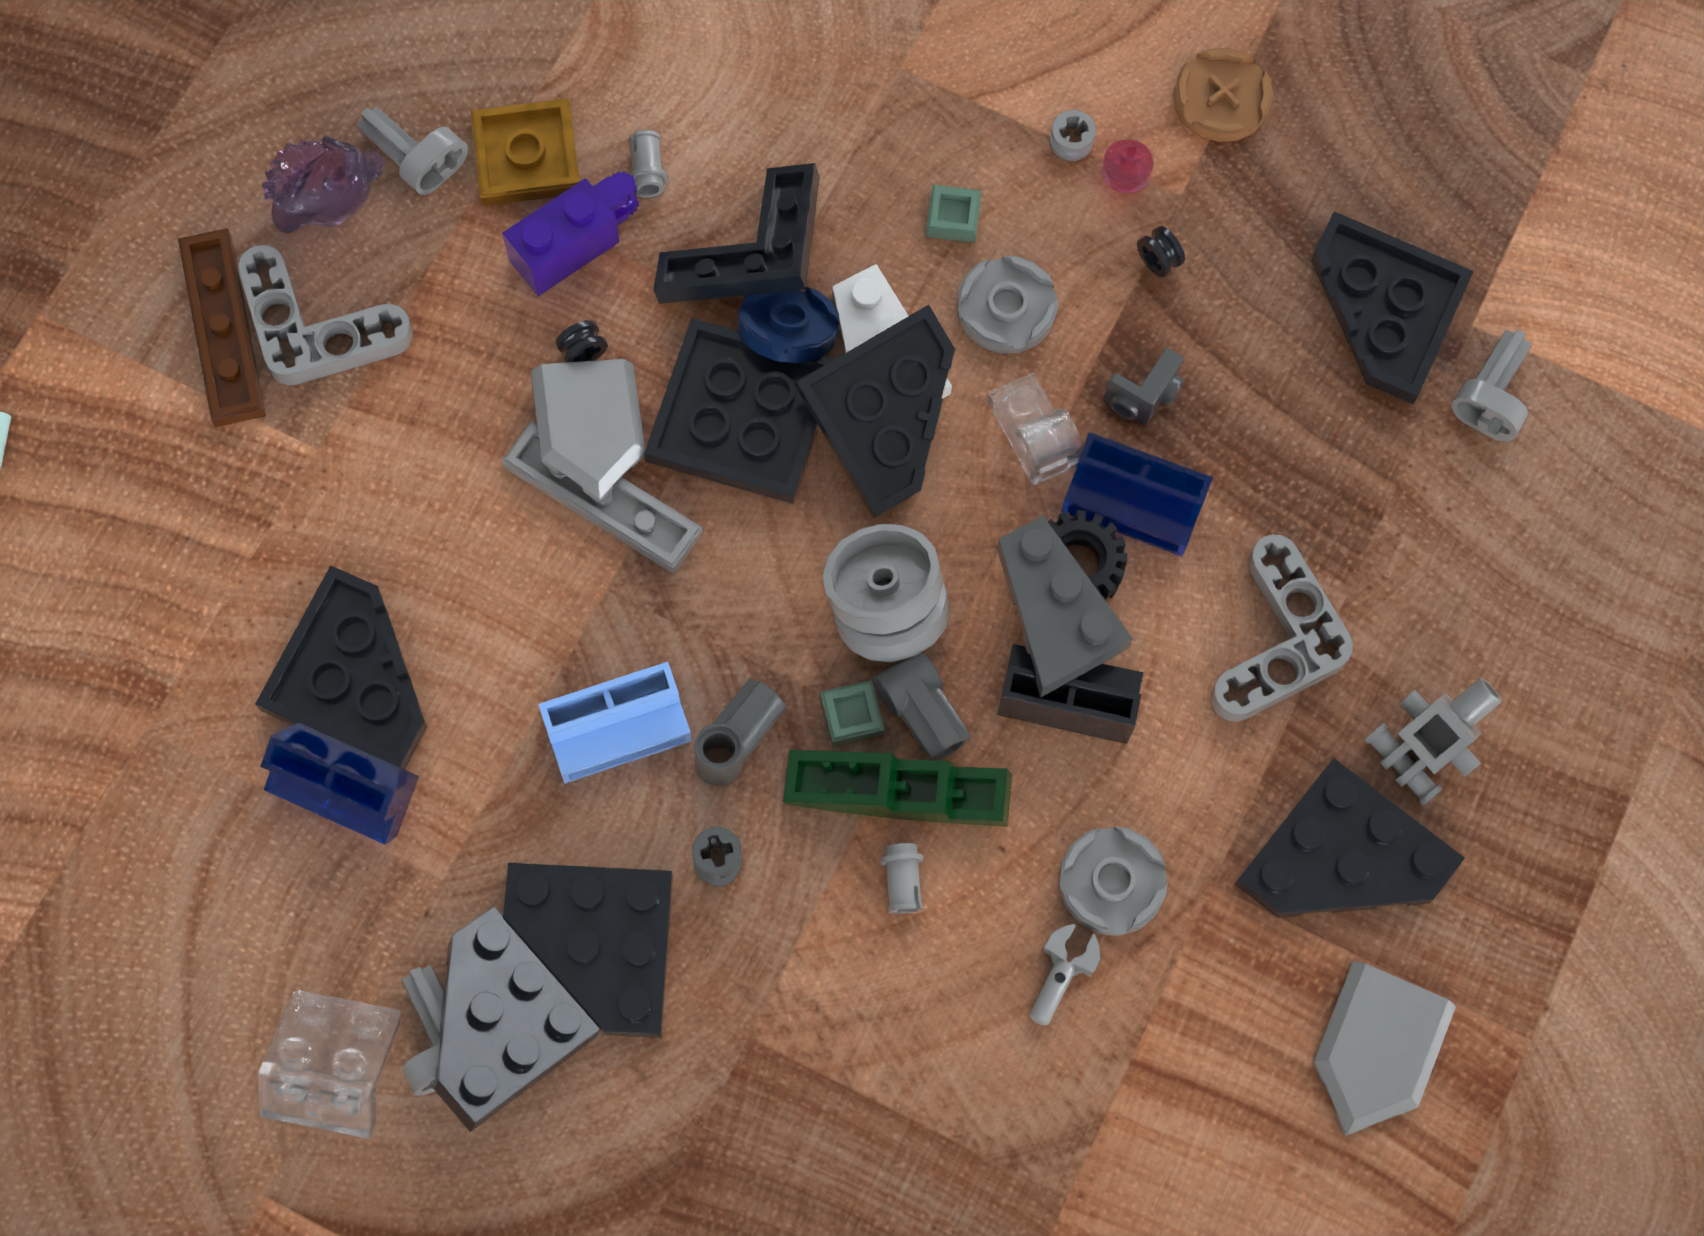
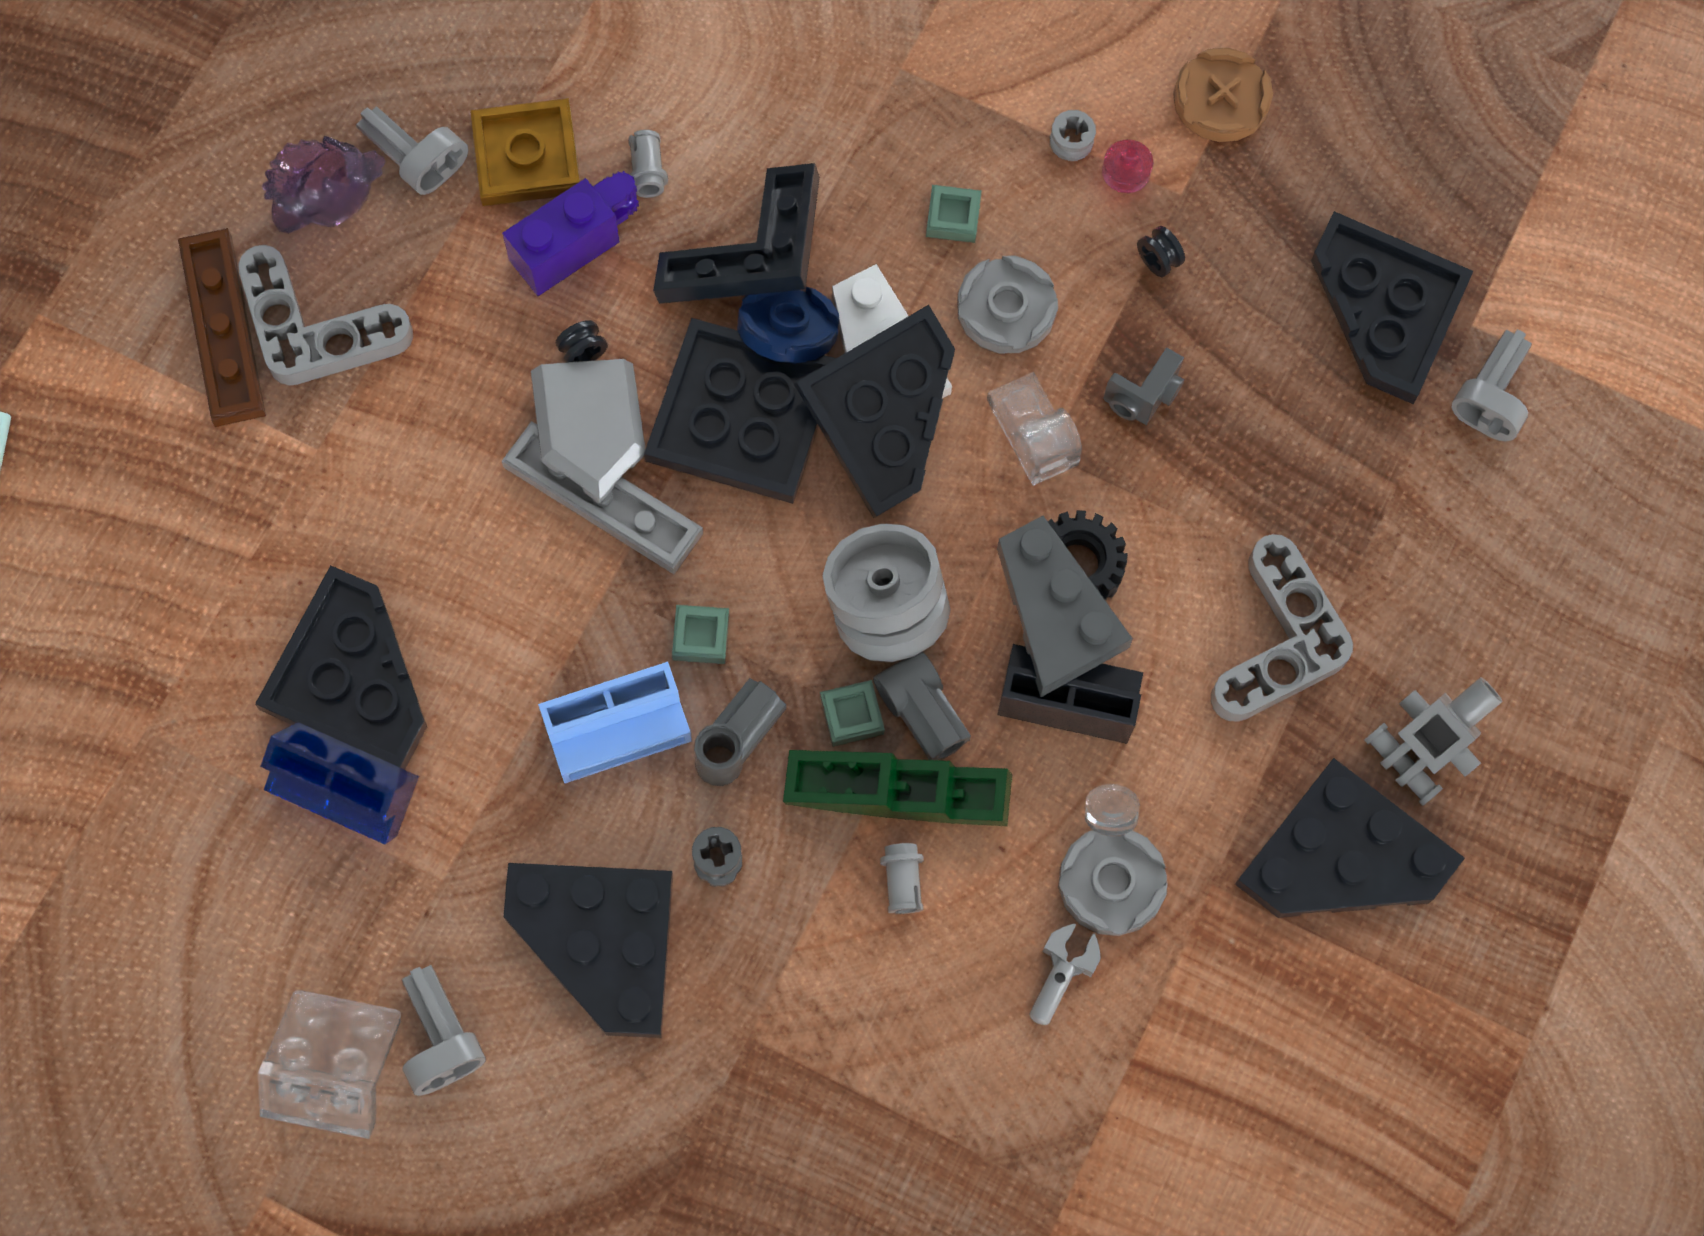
(501, 1020): plate -> none
(700, 634): none -> sand green tile
(1112, 810): none -> clear tile
(1137, 493): clear blue piece -> none
(1380, 1046): light grey tile -> none

